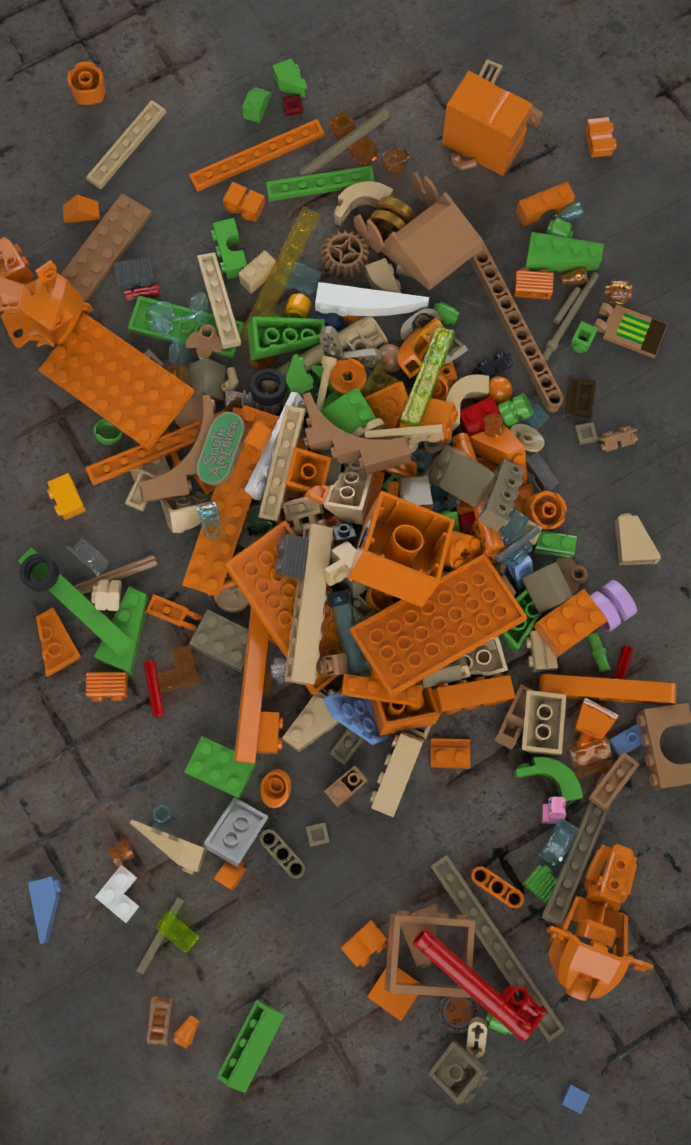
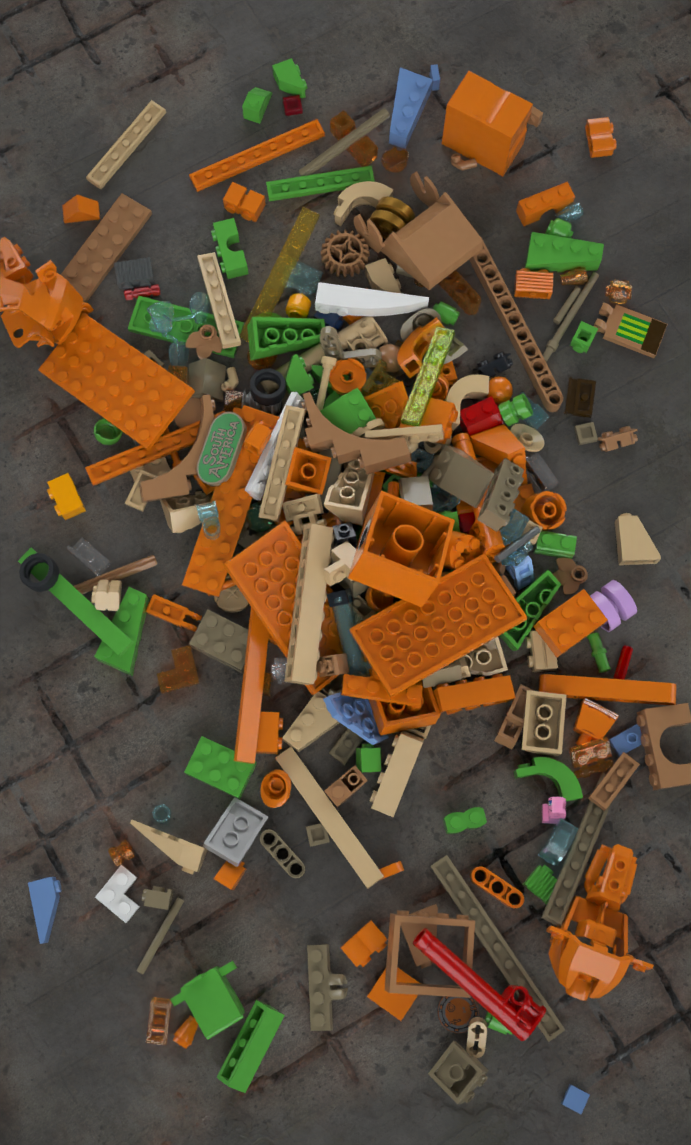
(56, 642): orange wing -> none
(87, 83): orange brick -> none
(107, 685): orange brick -> none
(153, 688): red axle -> none
(158, 898): none -> dark tan brick
(177, 931): clear neon green tile -> none
(212, 1000): none -> bright green piece
(256, 272): tan brick -> none
(291, 556): dark grey brick -> none
(318, 493): orange tile -> none
(323, 987): none -> dark tan plate
(329, 817): none -> tan tile
(368, 758): none -> bright green brick
(392, 869): none -> orange beam
(409, 103): none -> medium blue wedge
(434, 74): none -> medium blue tile
(450, 753): orange plate -> none
(459, 821): none -> bright green brick
(462, 299): none -> clear orange beam
(493, 65): tan tile -> none
(493, 425): clear orange wheel -> none
(547, 587): dark tan slope -> none

